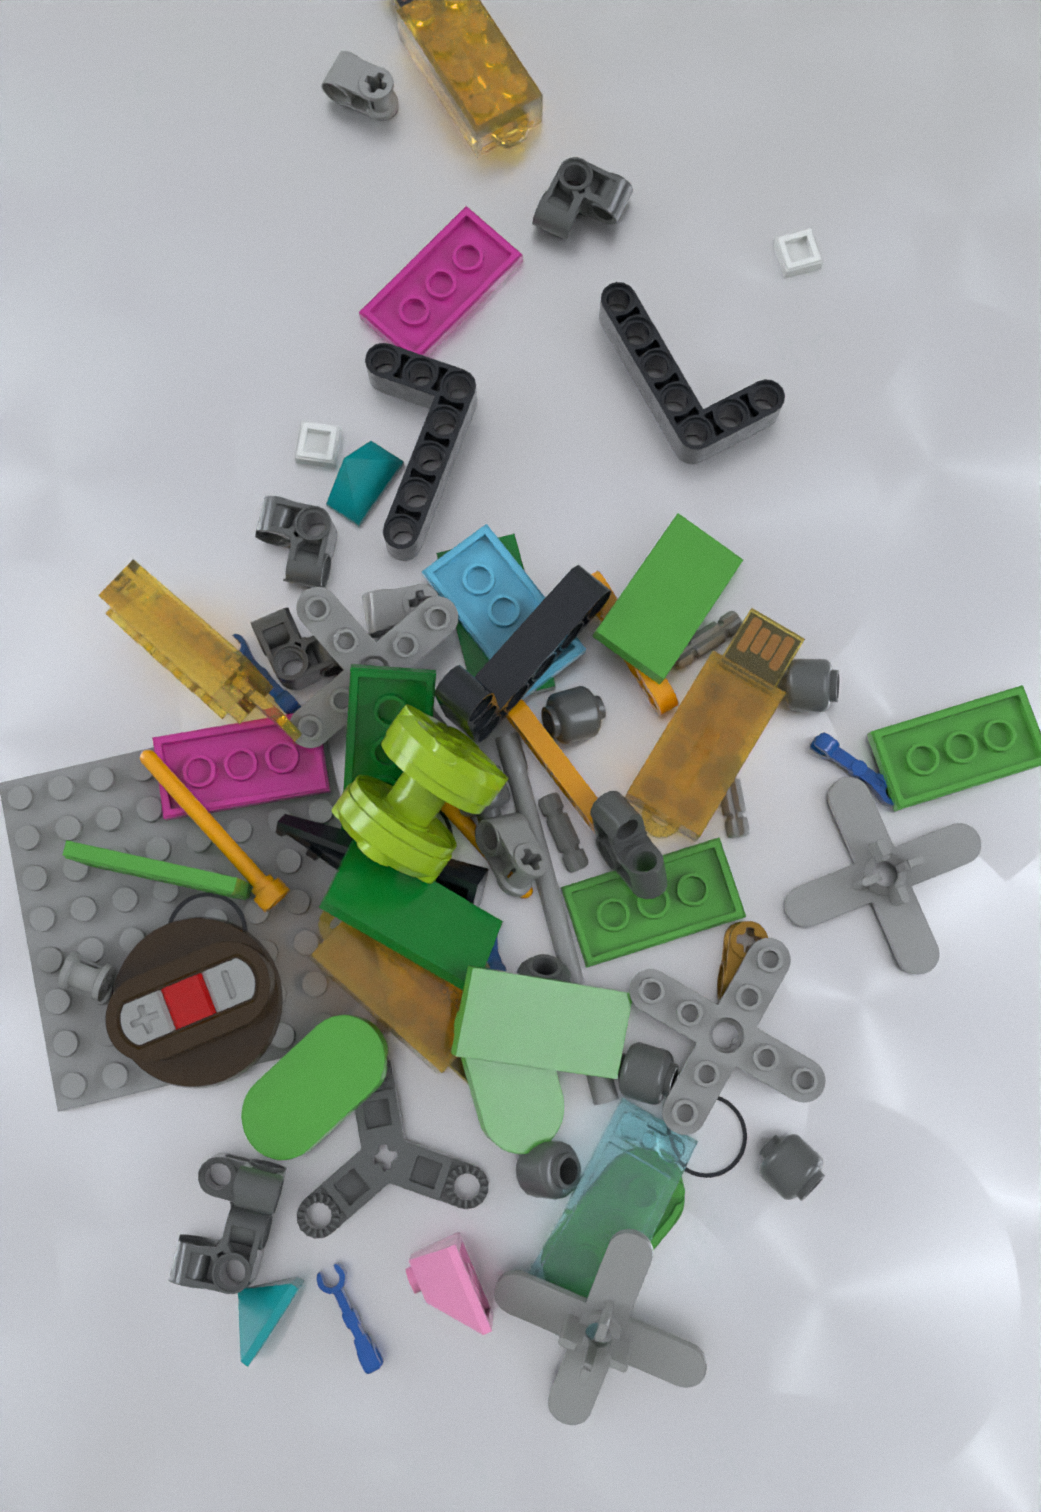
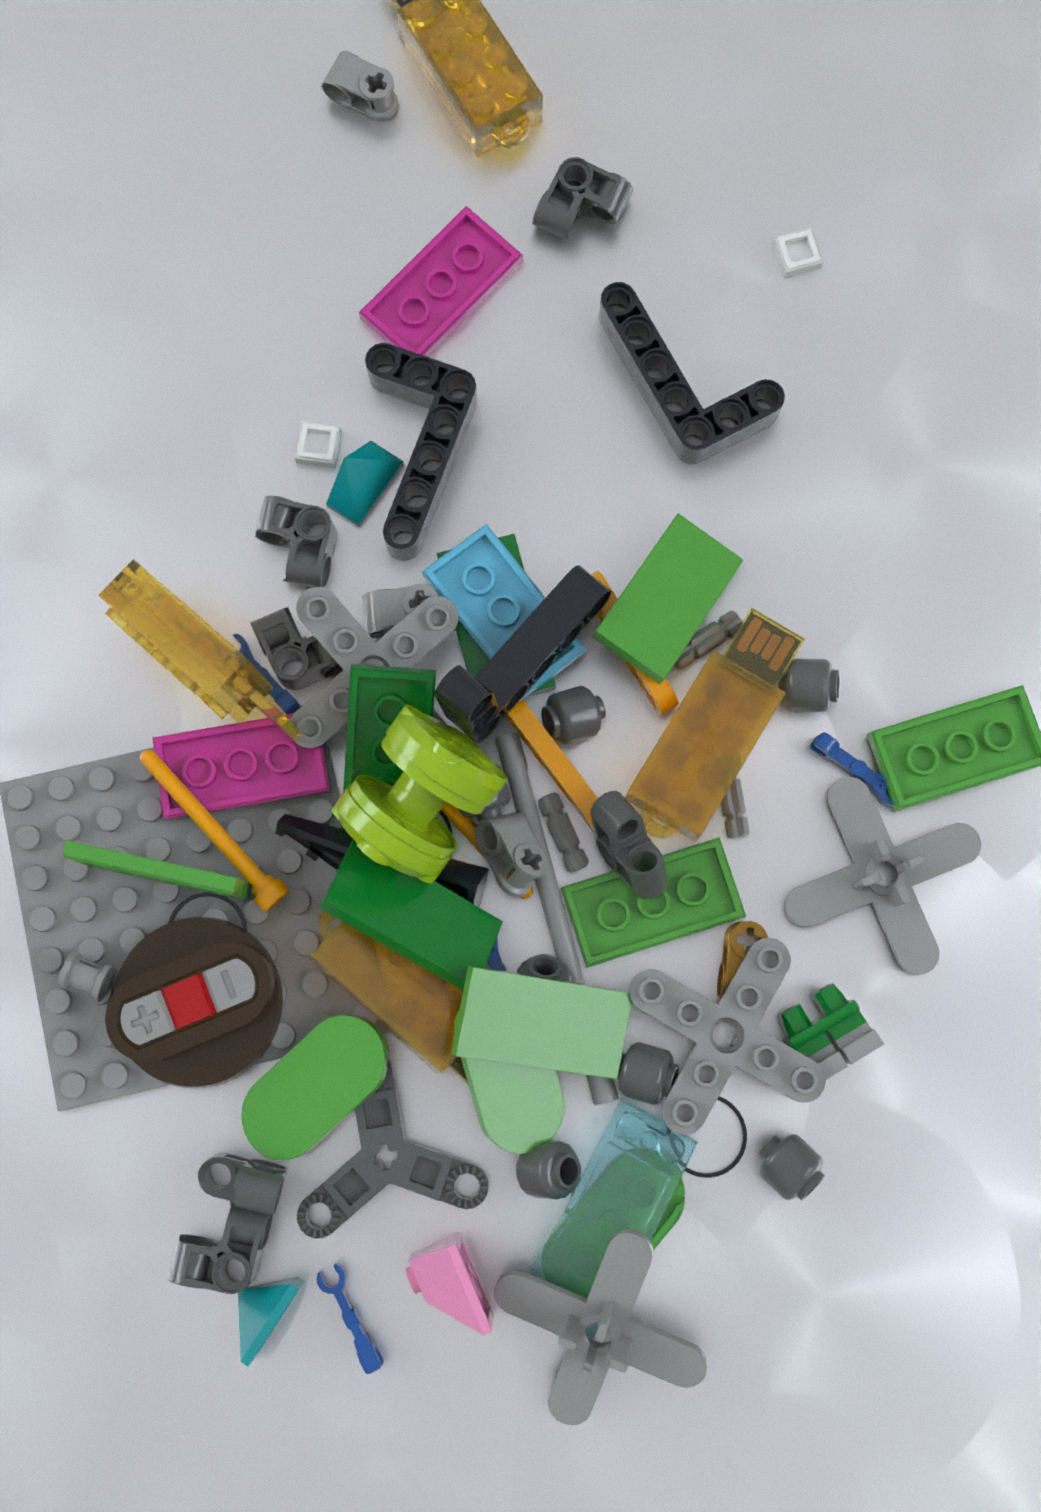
(835, 1036): none -> green hips

